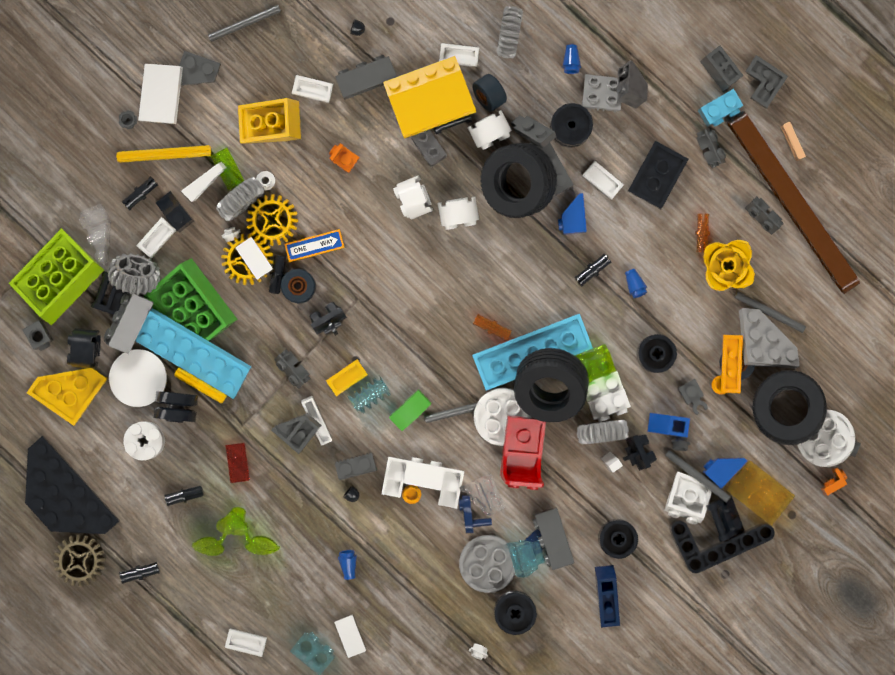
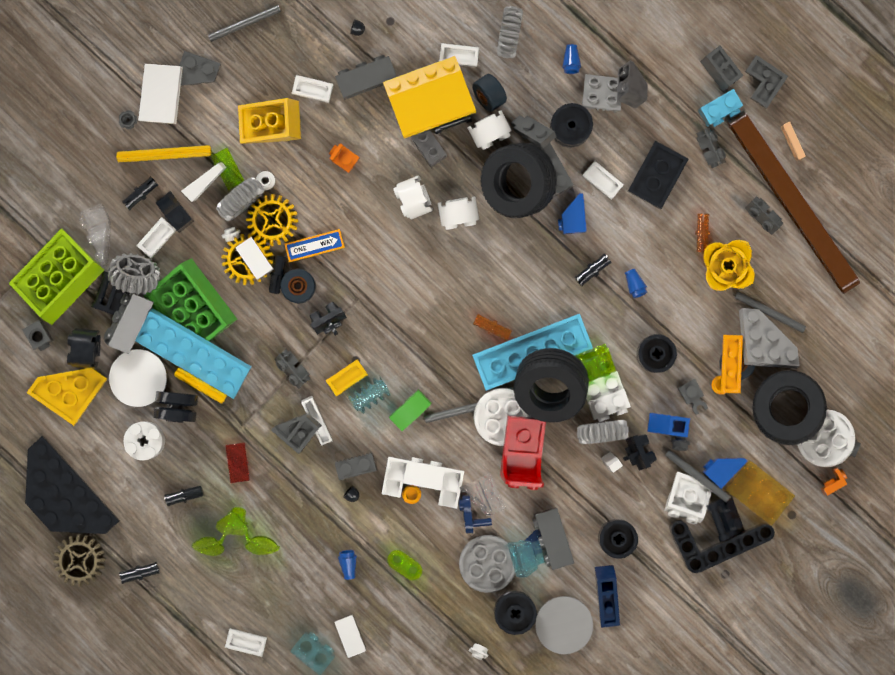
(404, 565): none -> clear neon green plate
(564, 625): none -> light grey tile

